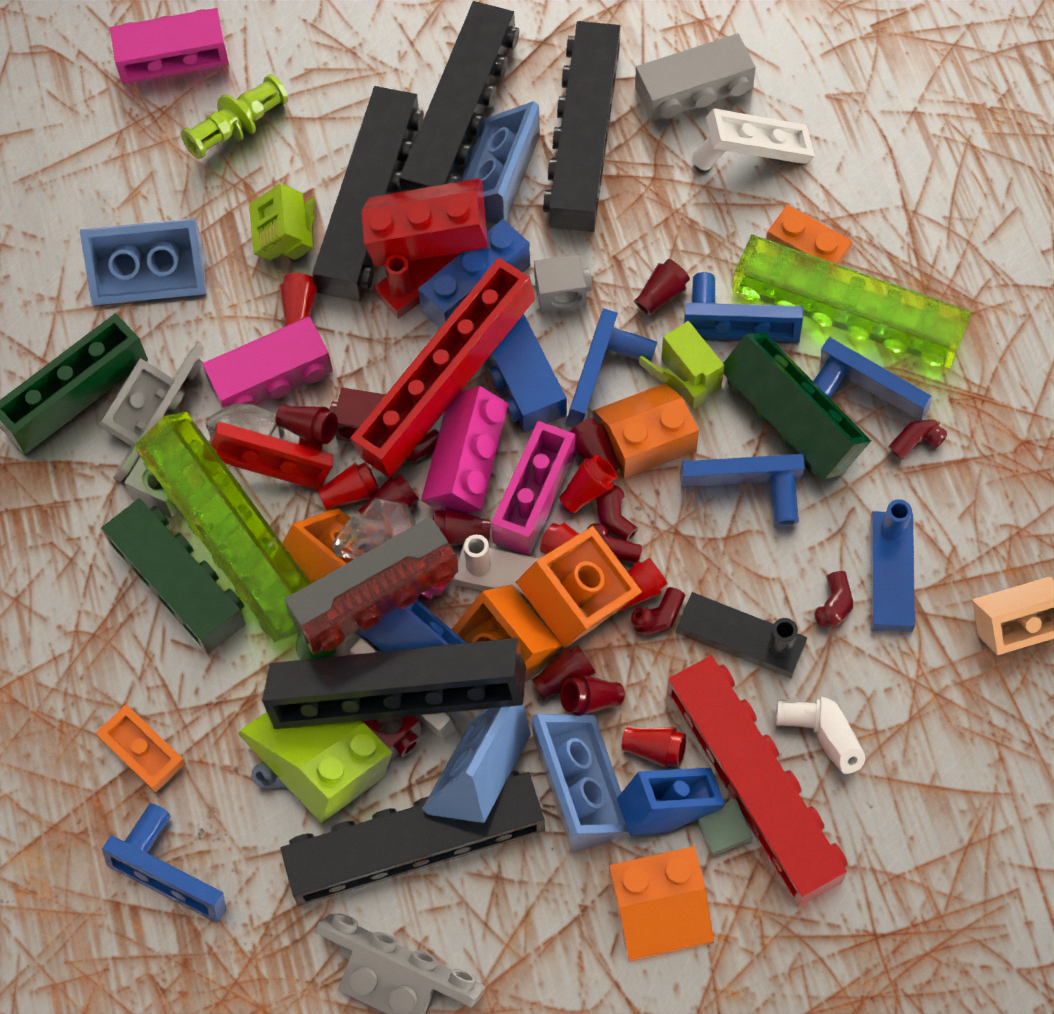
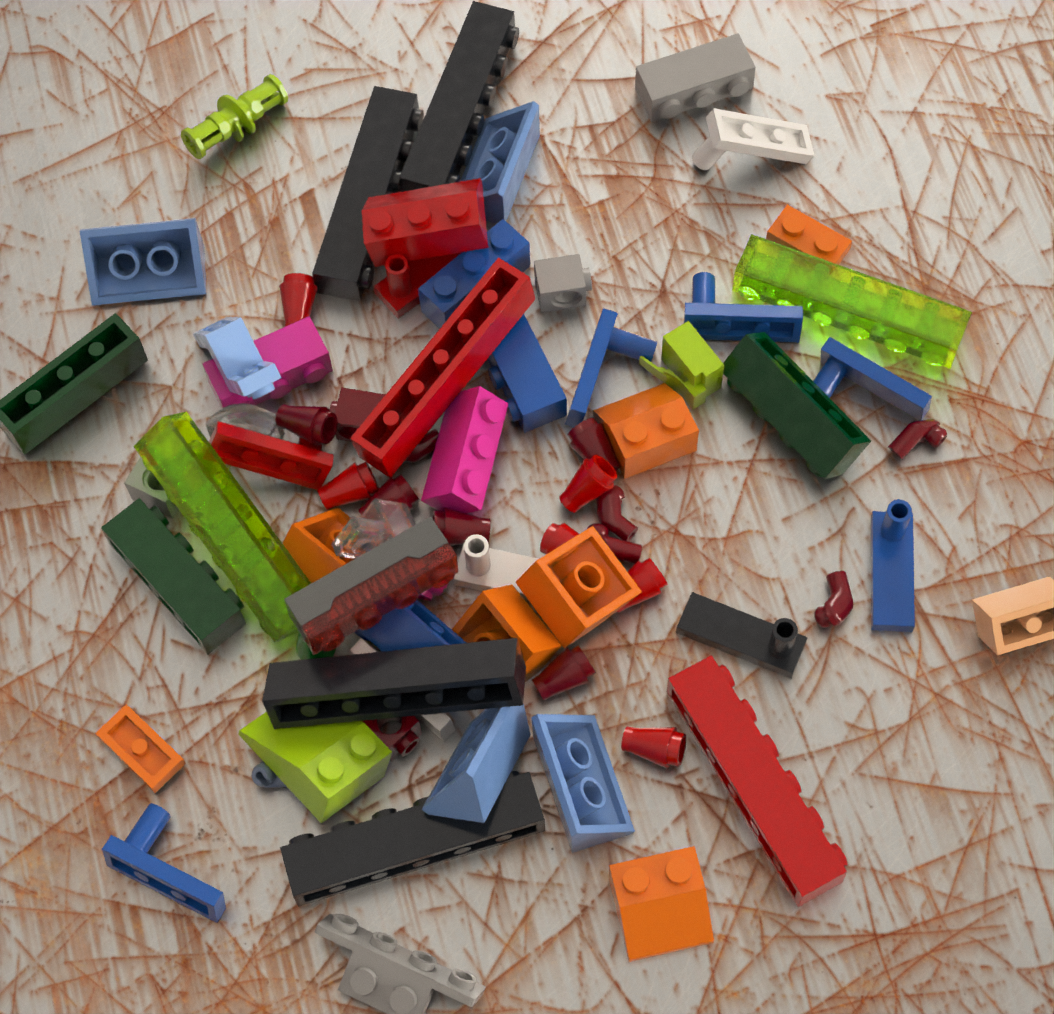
(144, 402): light grey bracket -> none
(169, 45): dark pink brick -> none
(238, 358): none -> light blue bracket
(281, 223): lime piece -> none
(533, 488): dark pink brick -> none
(584, 126): black brick -> none
(589, 694): dark red cone -> none
(661, 618): dark red arm -> none
(663, 285): dark red cone -> none
(668, 799): blue slope -> none
(725, 829): sand green tile -> none
(777, 469): blue piece -> none
(831, 729): white arm -> none

